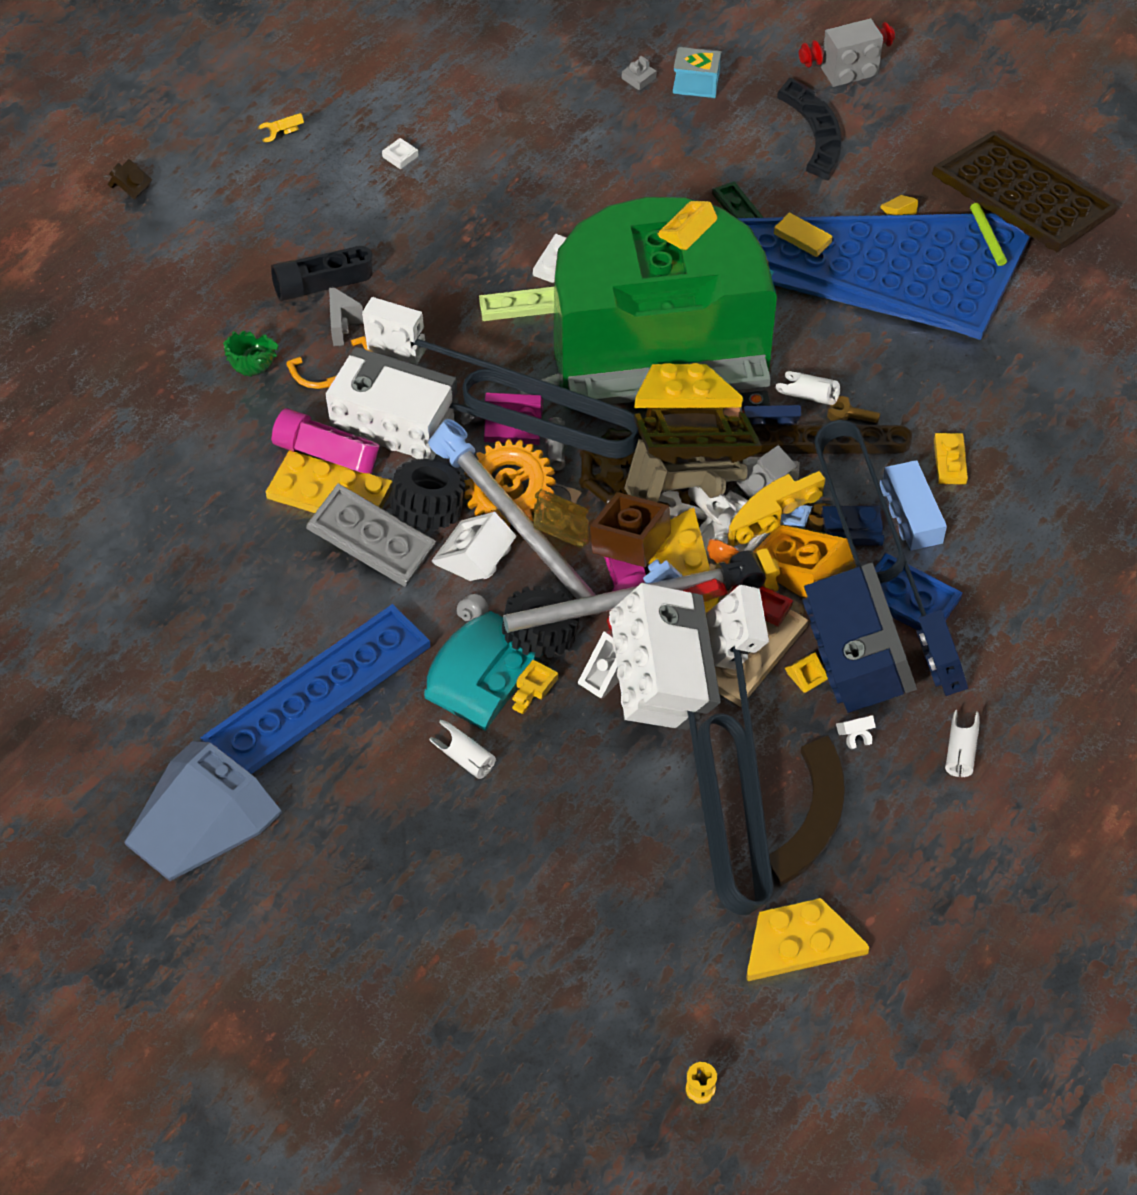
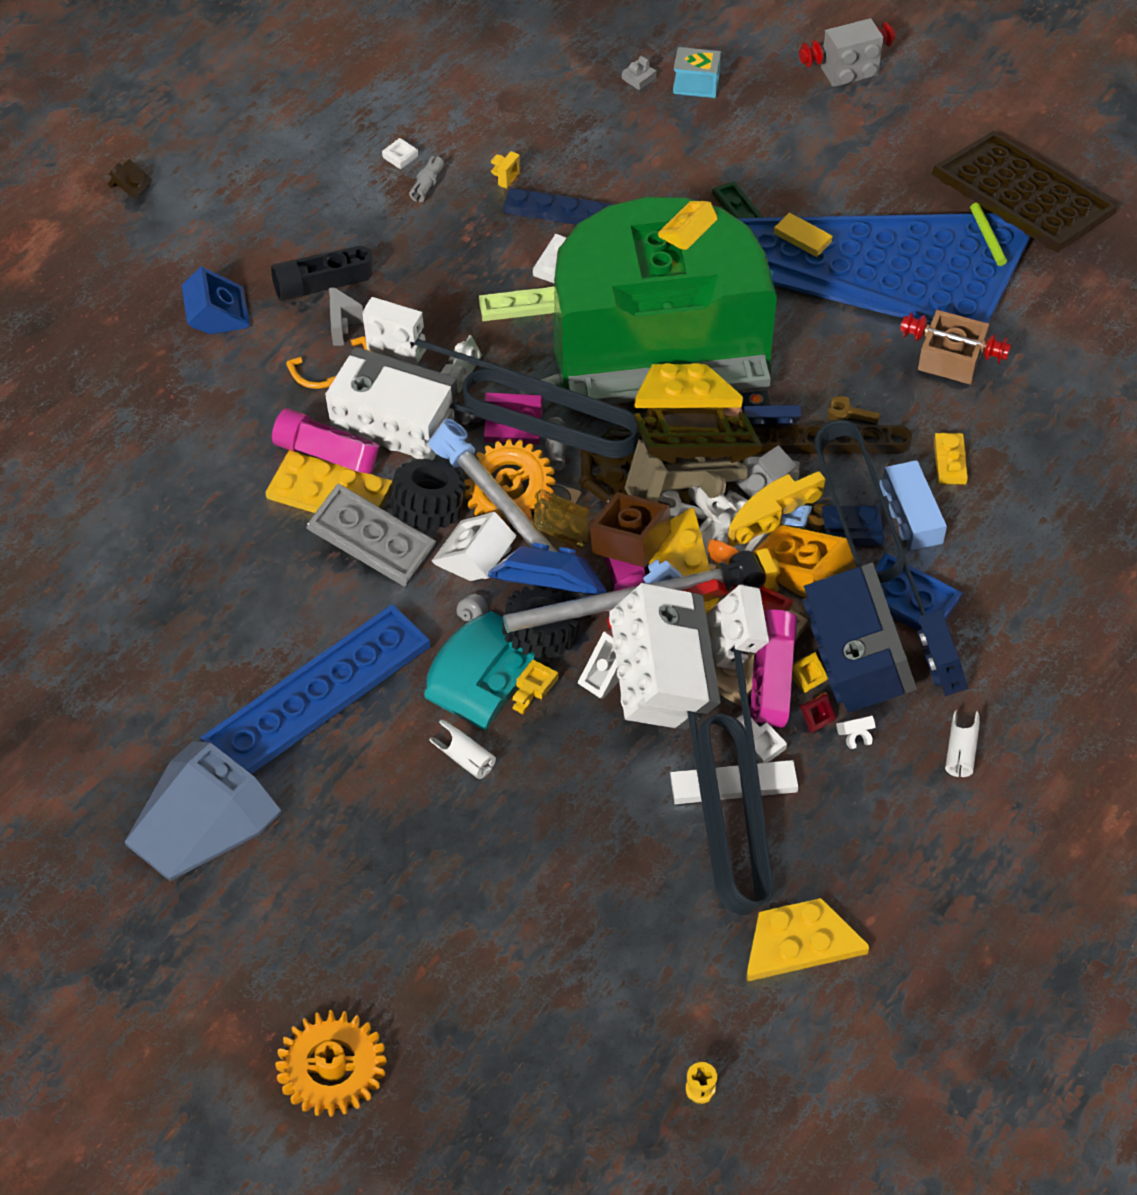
(214, 303): none -> blue slope
(248, 354): green hair -> none
(287, 124): yellow plate -> none
(326, 1040): none -> light orange gear
(426, 179): none -> light grey pin
(460, 368): none -> white hinge
(506, 168): none -> yellow tile
(550, 206): none -> dark blue plate
(550, 569): none -> blue wedge
(767, 741): none -> white plate
(773, 778): none -> white tile
(774, 670): none -> dark pink beam
(810, 388): white piece -> none
(818, 712): none -> dark red slope
(822, 122): black tile -> none
(823, 815): dark brown tile -> none
(900, 206): yellow slope -> none
(953, 344): none -> medium nougat brick

